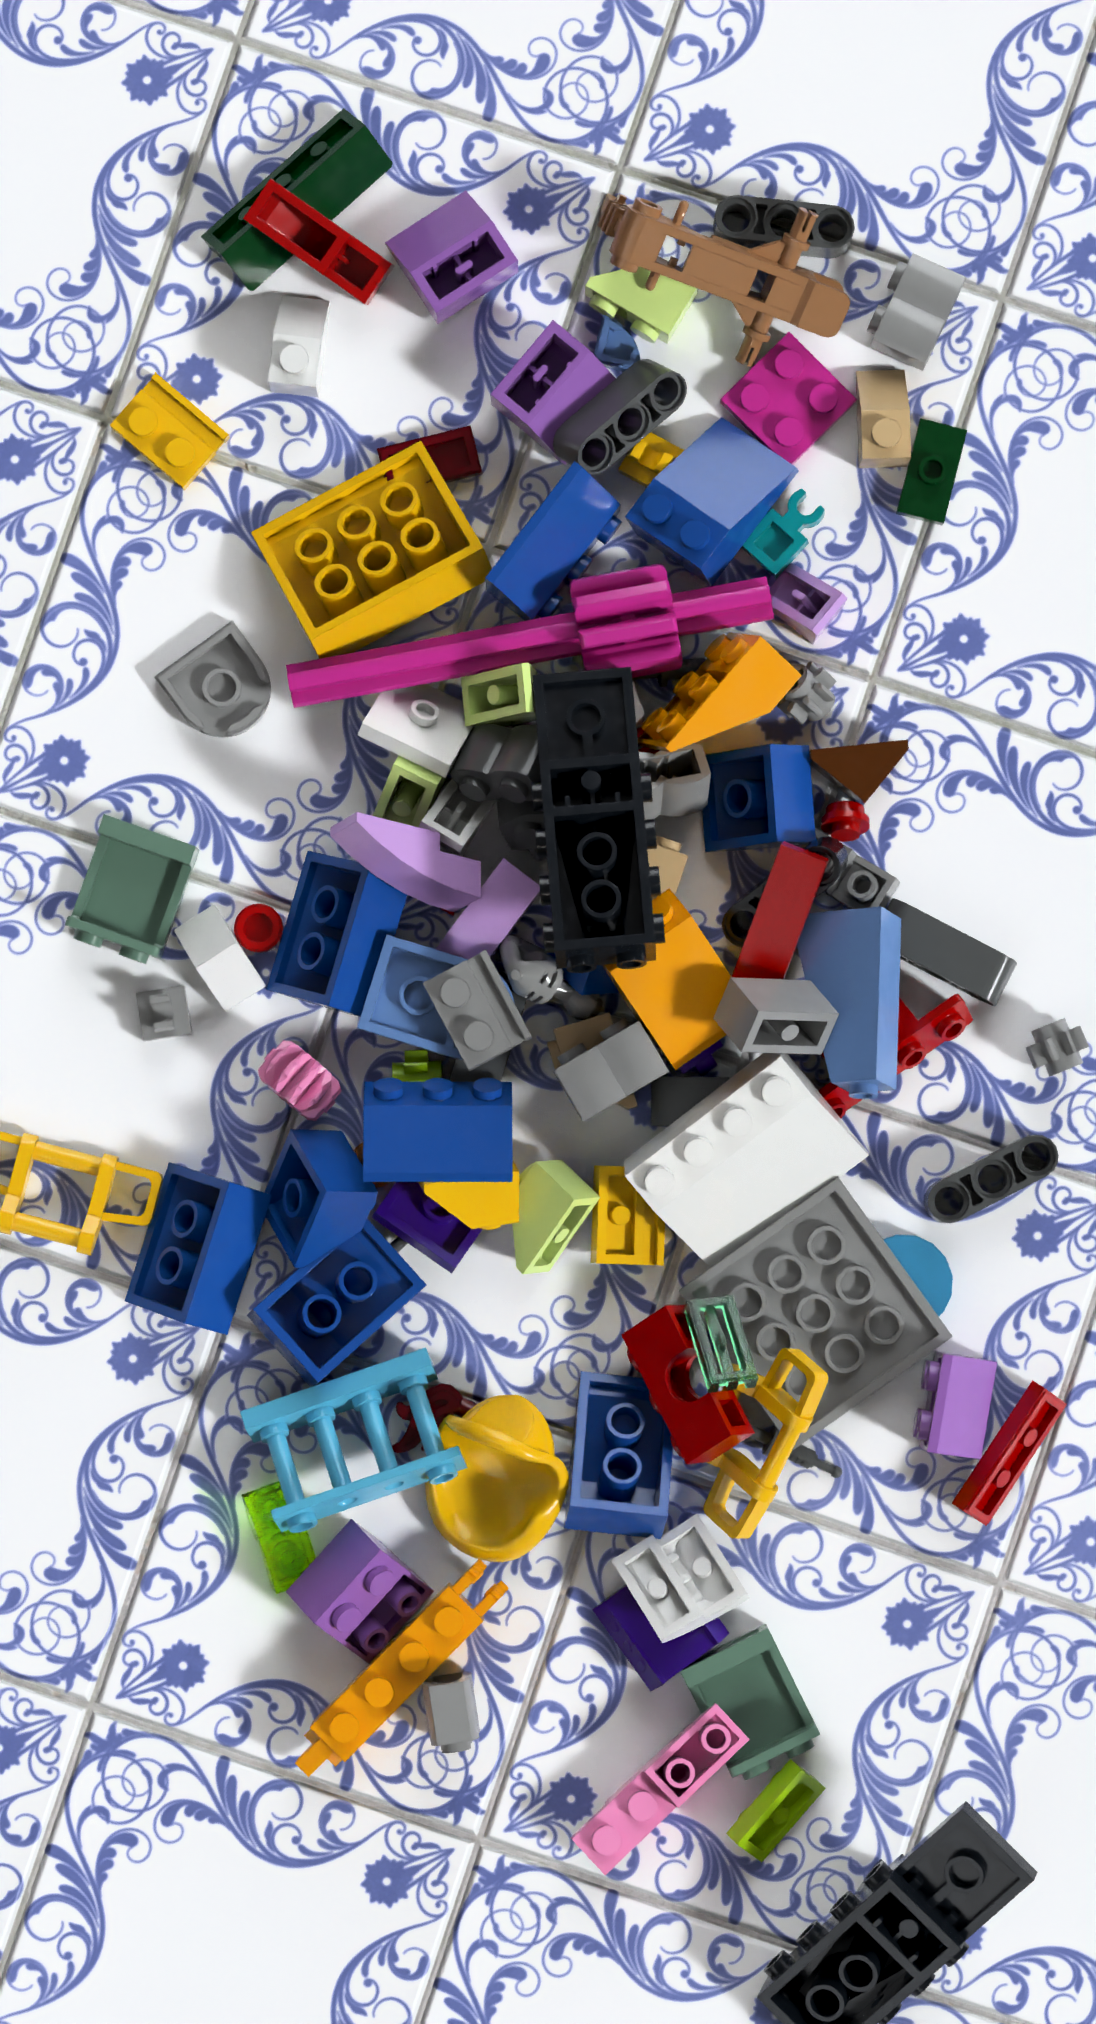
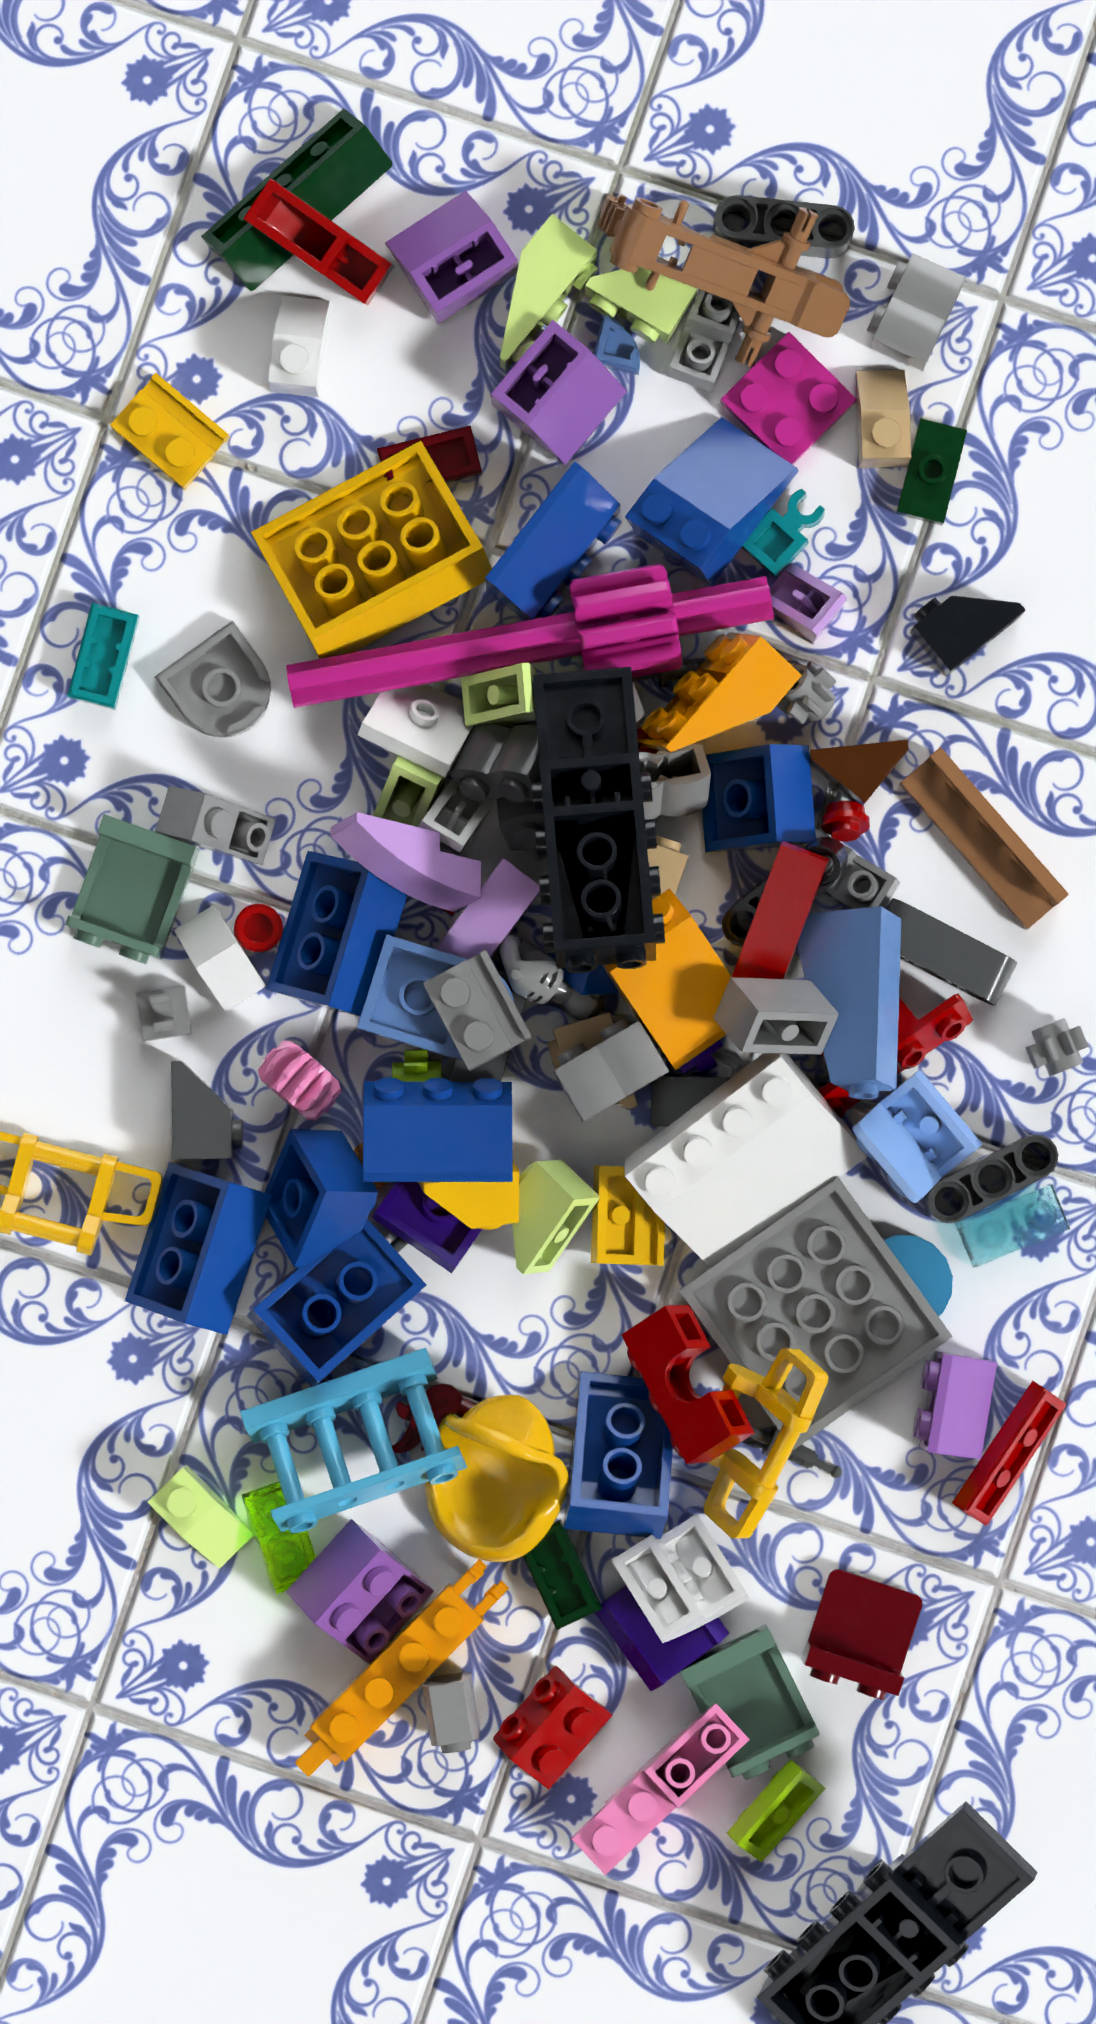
(103, 656): none -> teal plate
(201, 1119): none -> dark grey slope
(201, 1516): none -> yellowish green slope
(215, 824): none -> light grey slope
(545, 276): none -> yellowish green slope
(551, 1727): none -> red bracket
(561, 1578): none -> dark green plate
(641, 409): dark grey beam -> none
(648, 459): yellow tile -> none
(704, 341): none -> light grey slope
(727, 1377): clear green tile -> none
(862, 1633): none -> dark red bracket
(915, 1137): none -> light blue bracket
(961, 627): none -> black slope
(983, 838): none -> medium nougat fence
(1012, 1225): none -> clear light blue slope

